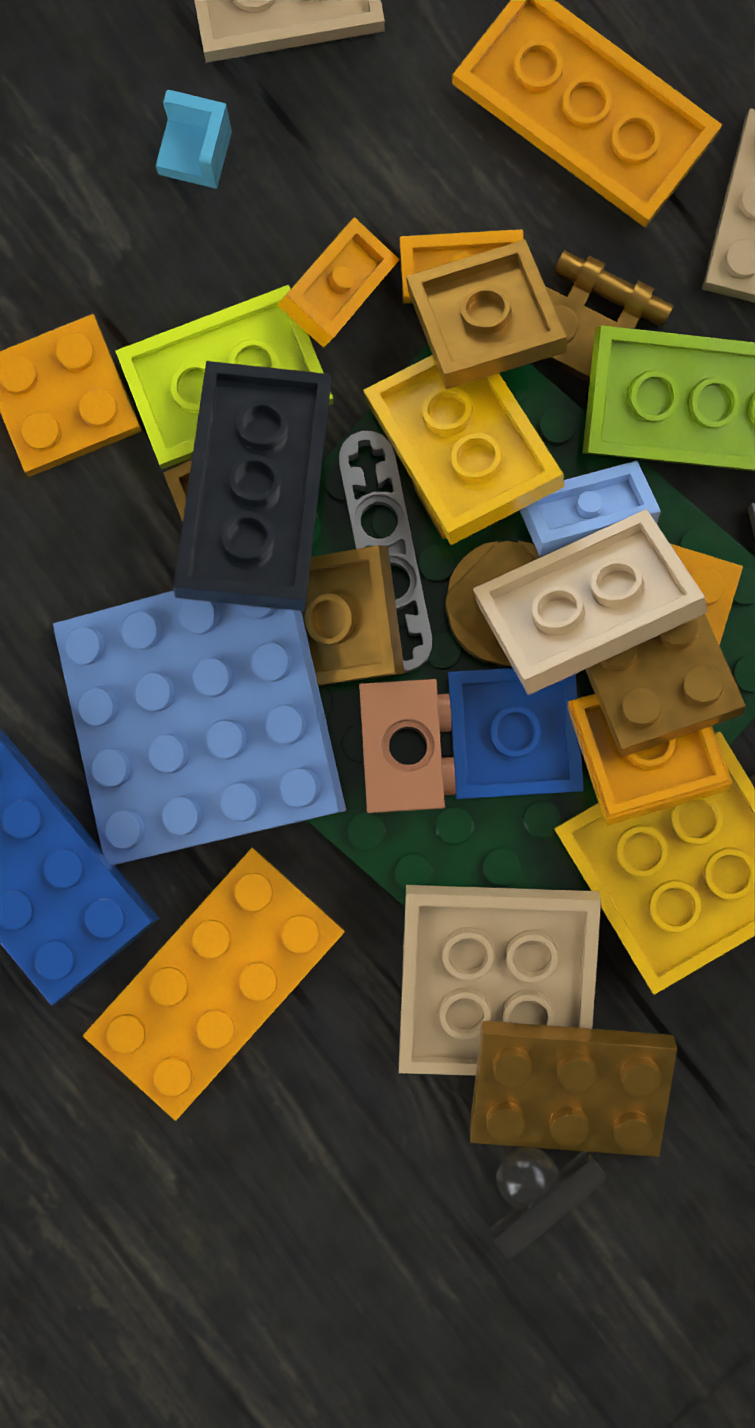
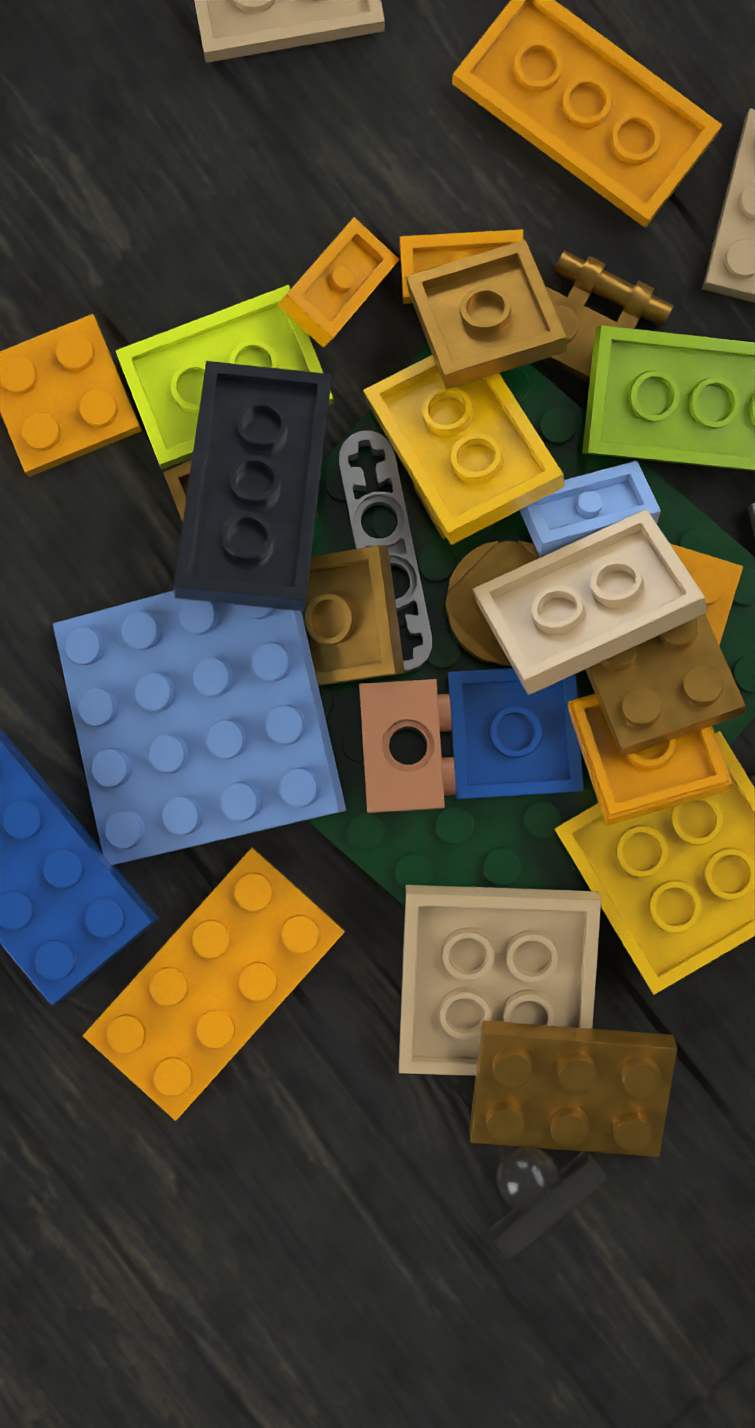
(194, 139): medium azure panel -> none

